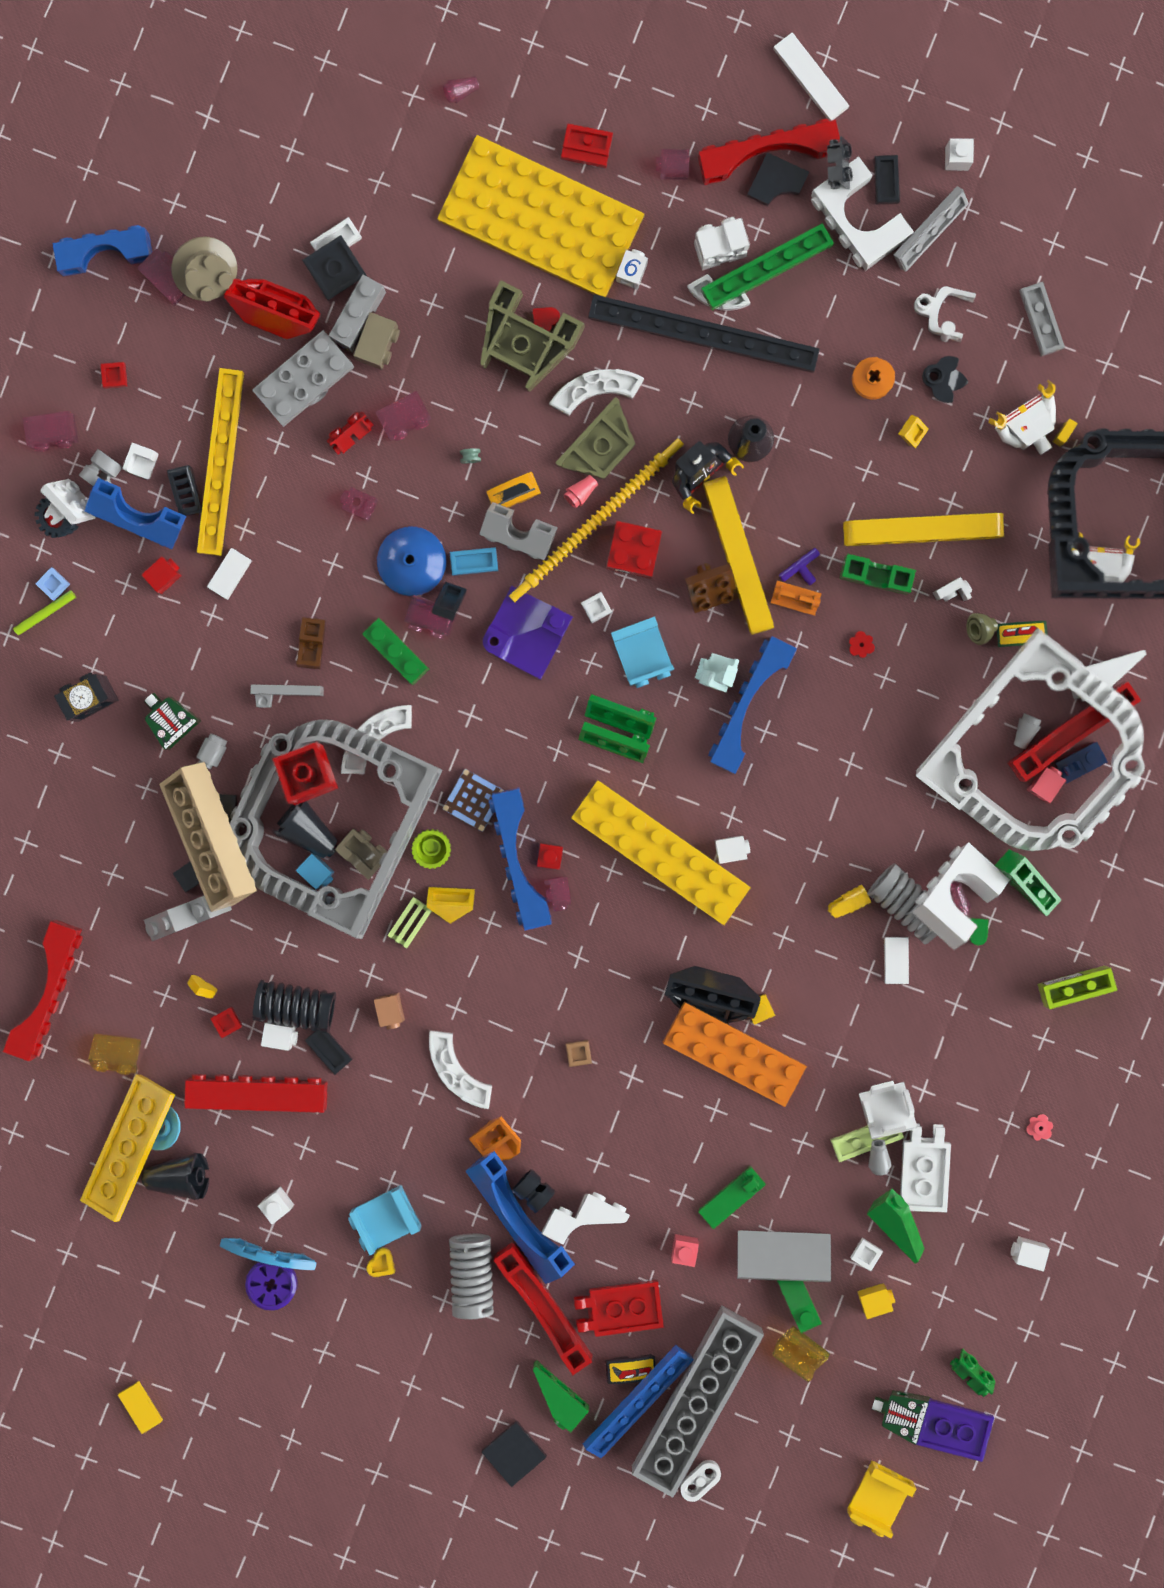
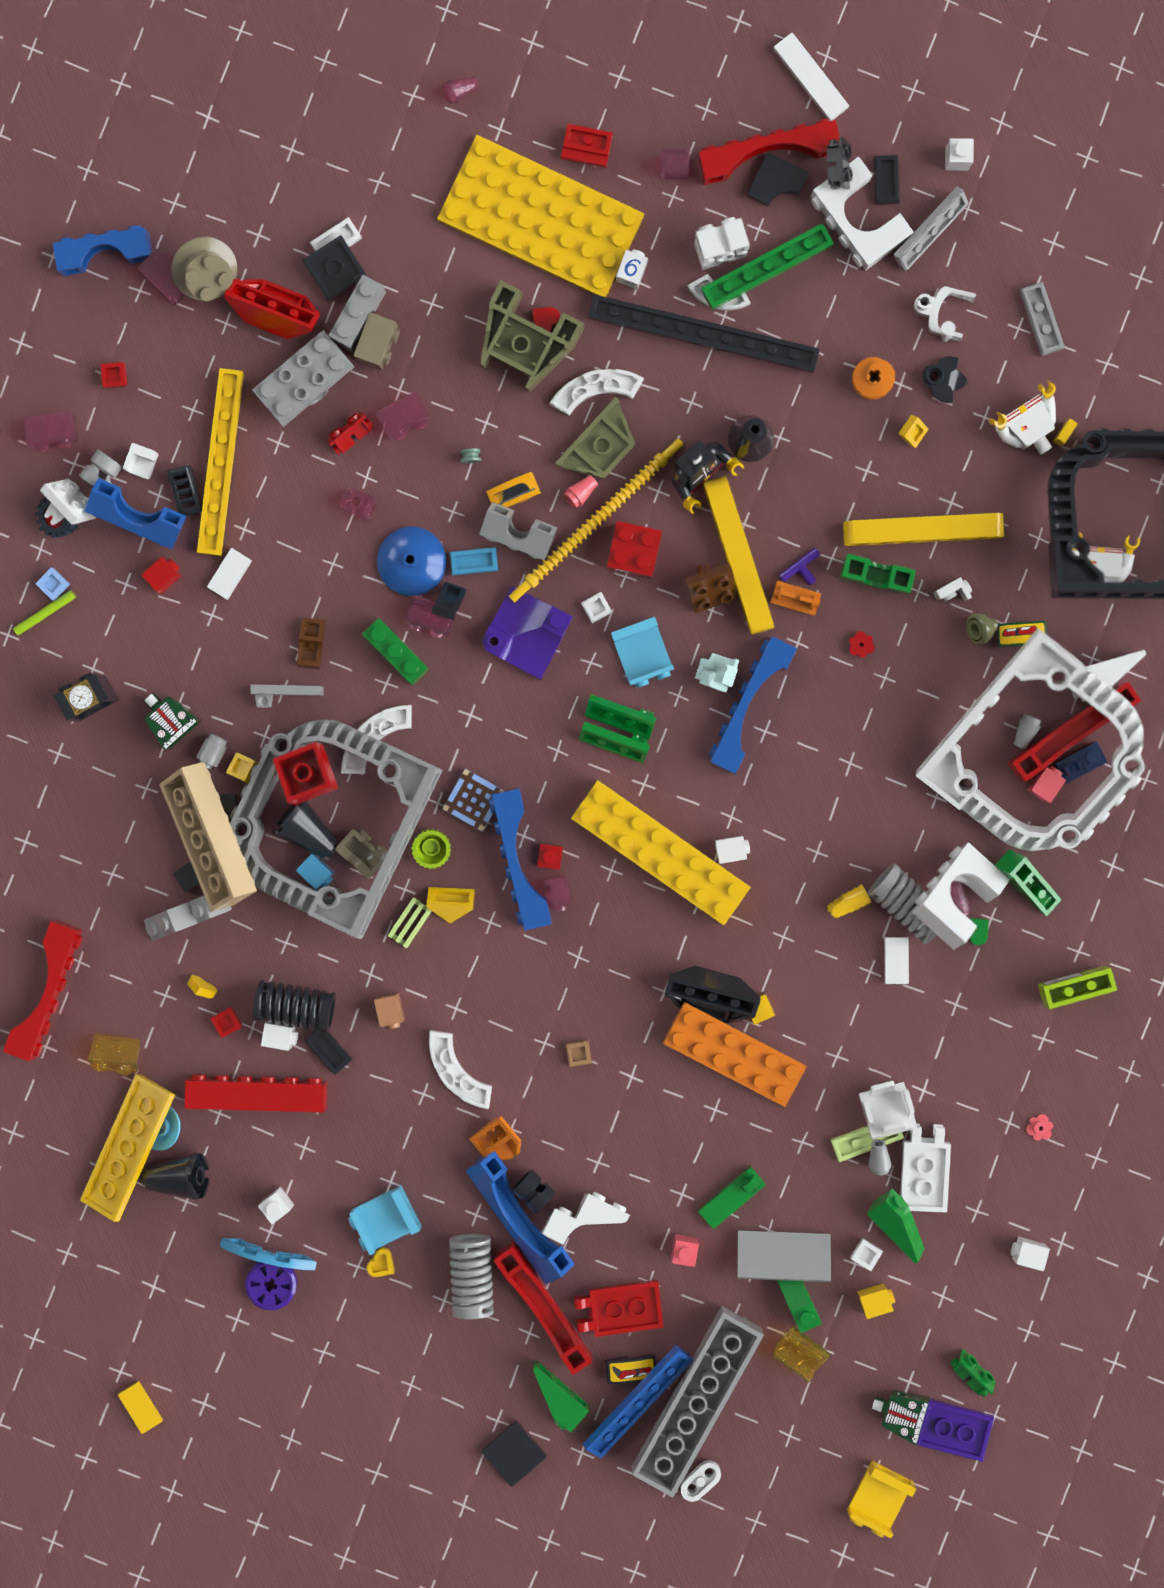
(241, 767): none -> yellow plate

